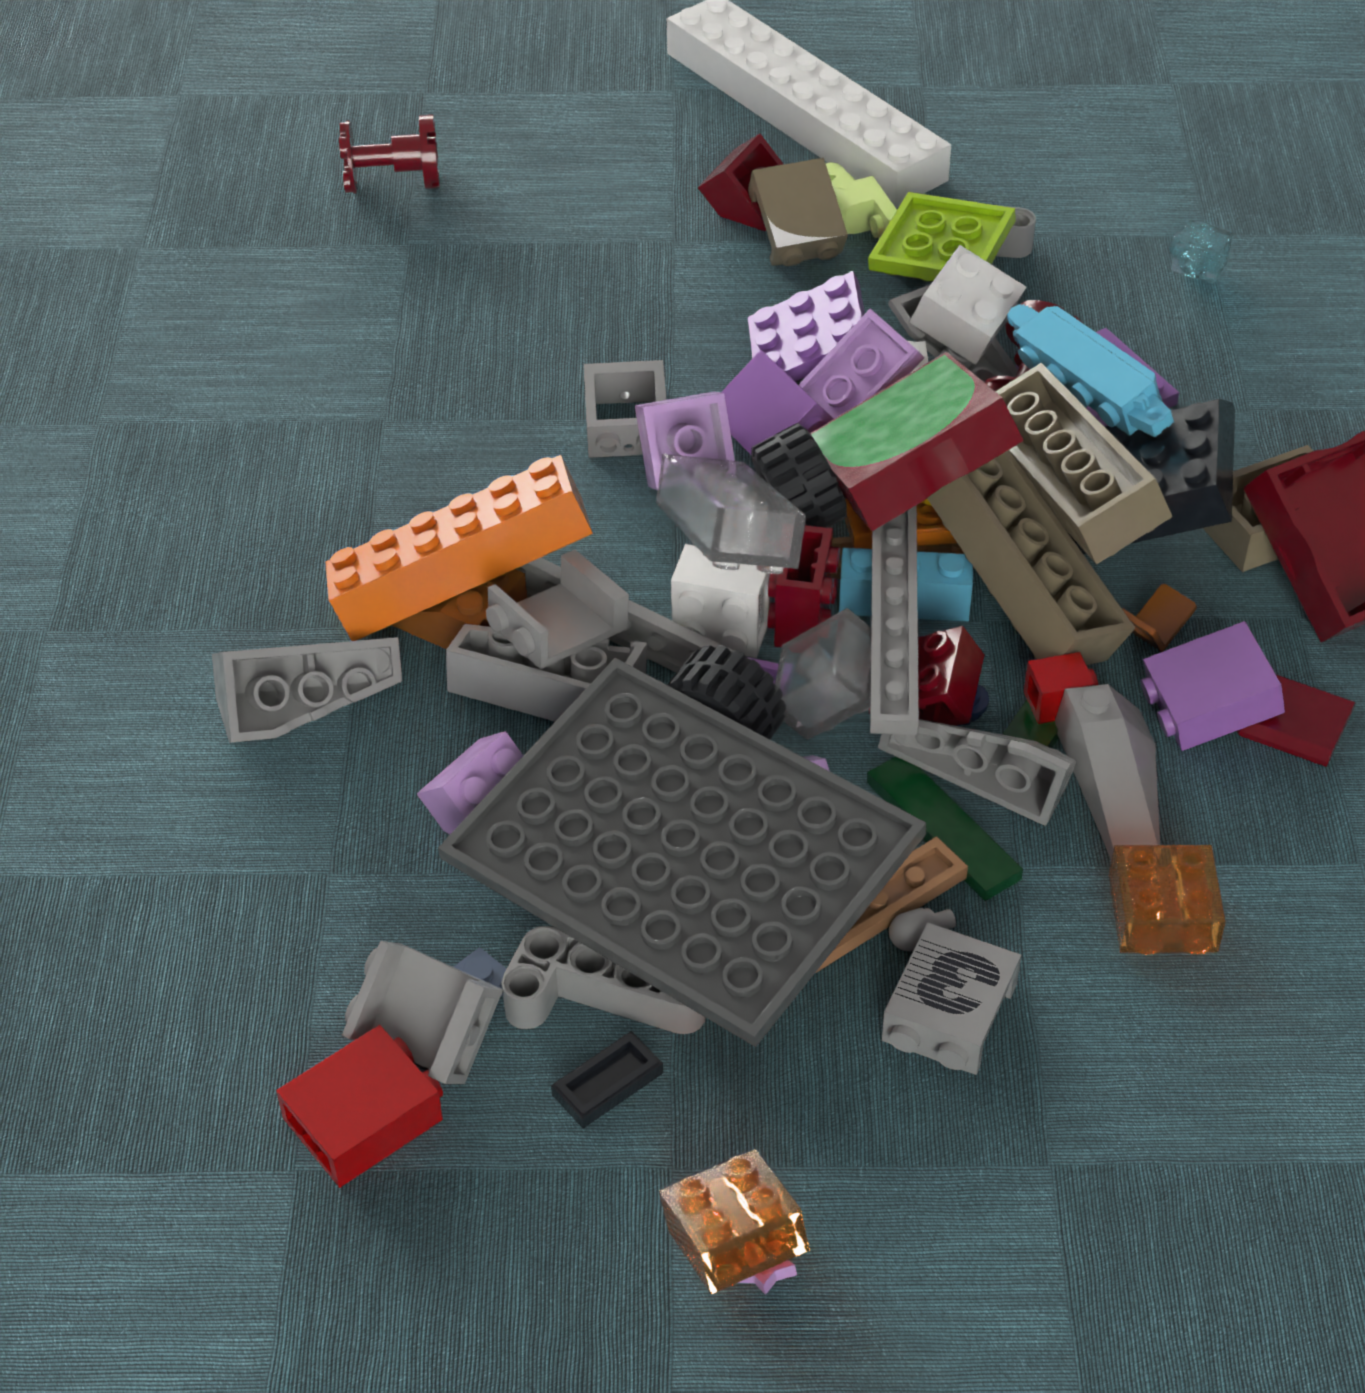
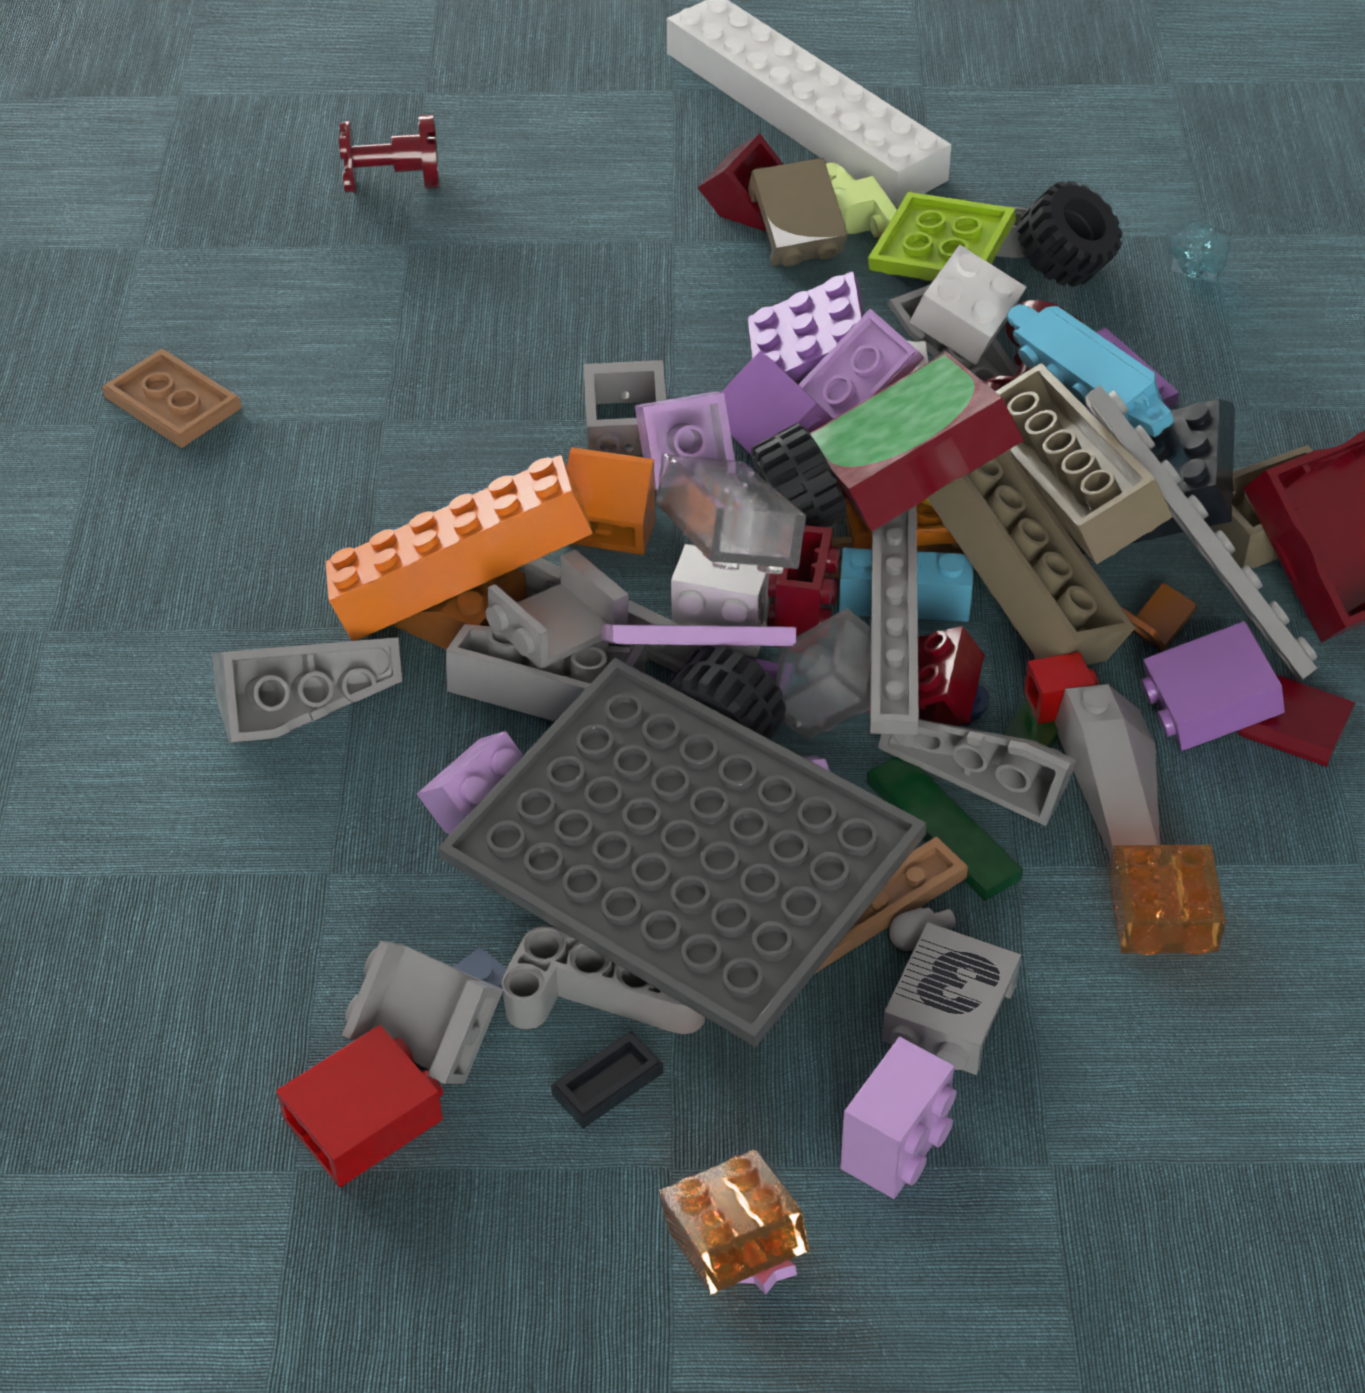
(172, 397): none -> medium nougat tile
(616, 497): none -> orange slope
(699, 635): none -> lavender tile
(898, 1118): none -> lavender brick
(1069, 233): none -> black tyre
(1214, 547): none -> light grey plate

